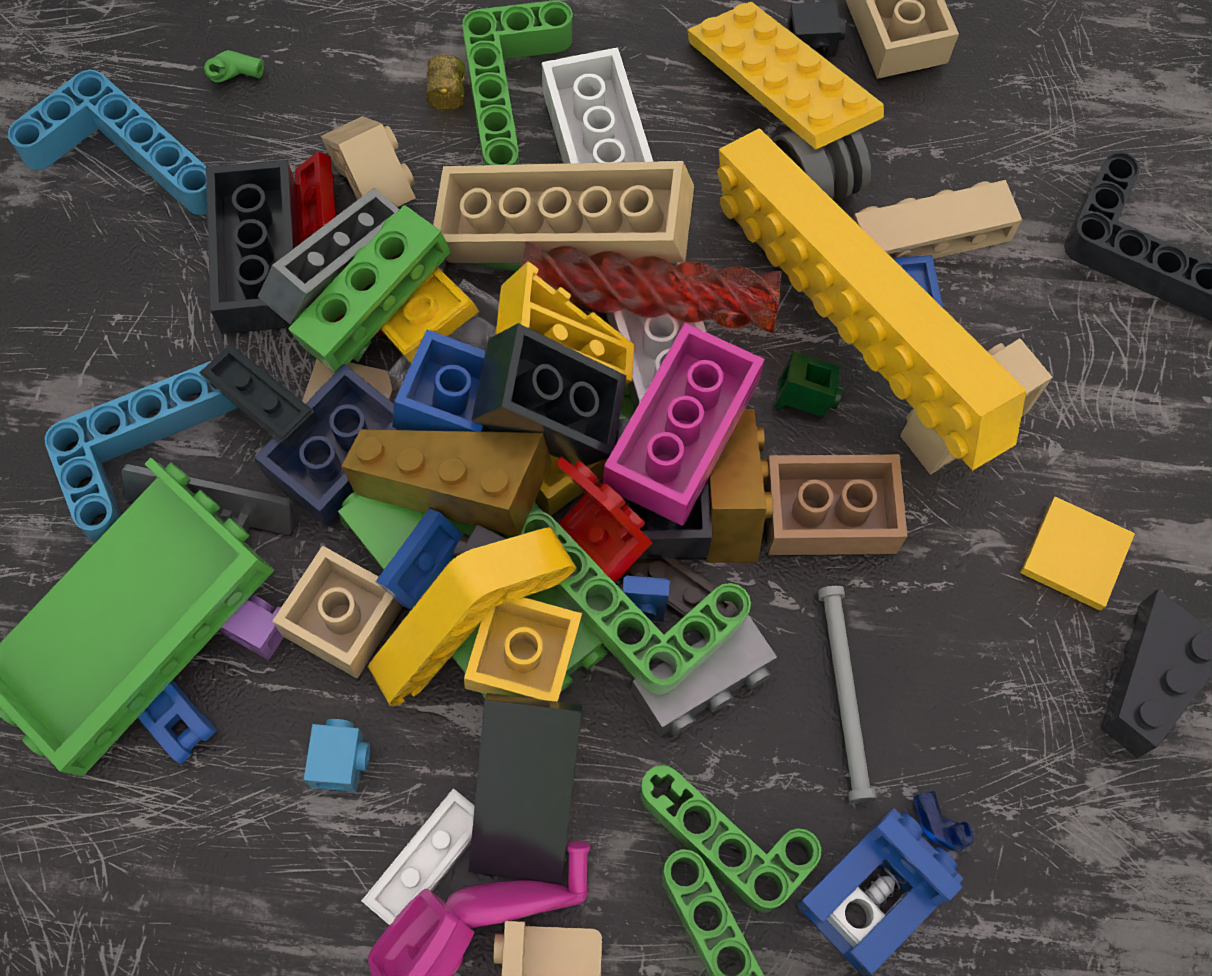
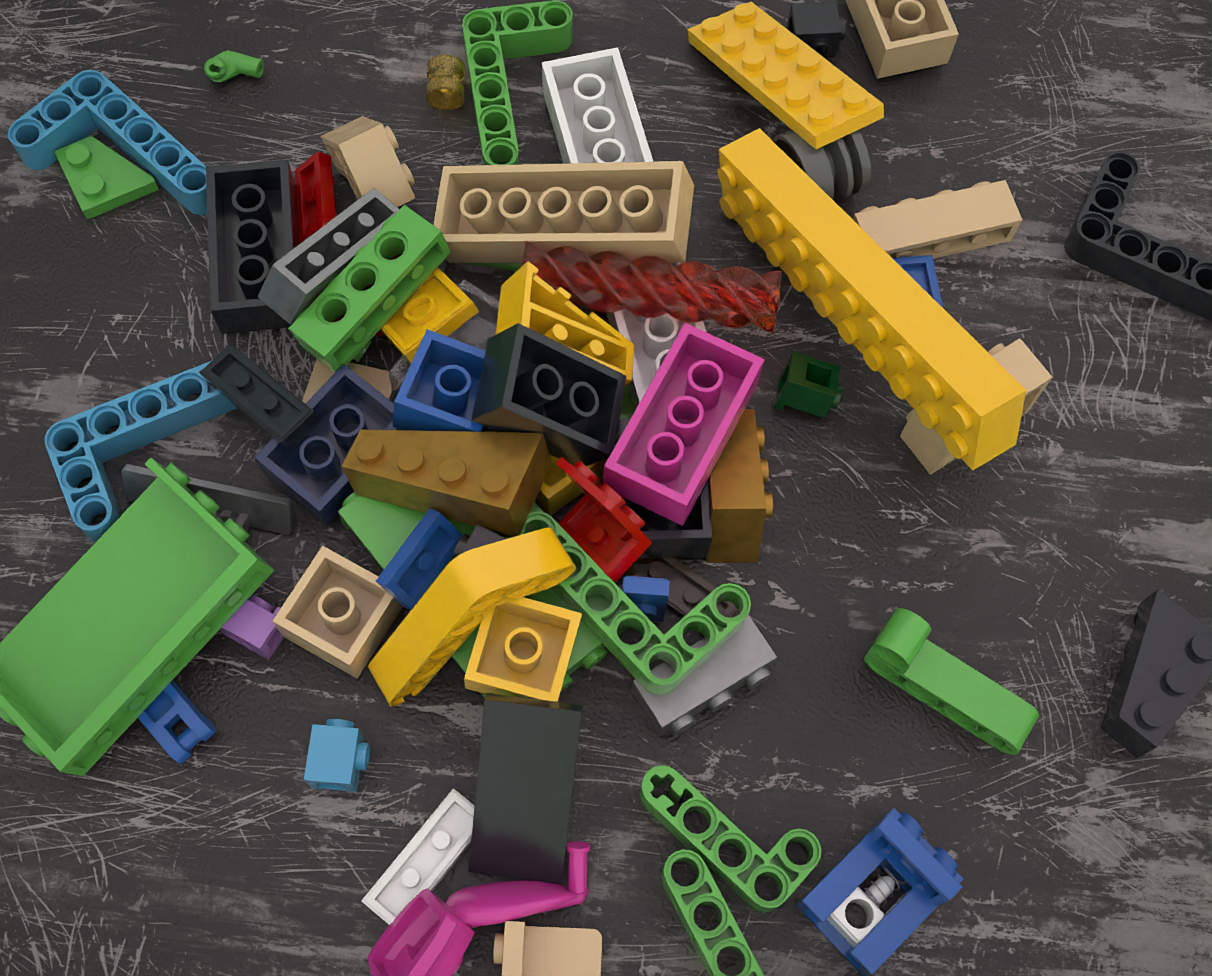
(102, 176): none -> bright green wing
(835, 505): medium nougat brick -> none
(846, 694): light grey bar -> none
(939, 829): clear blue arm -> none
(948, 684): none -> bright green beam
(1077, 553): yellow tile -> none

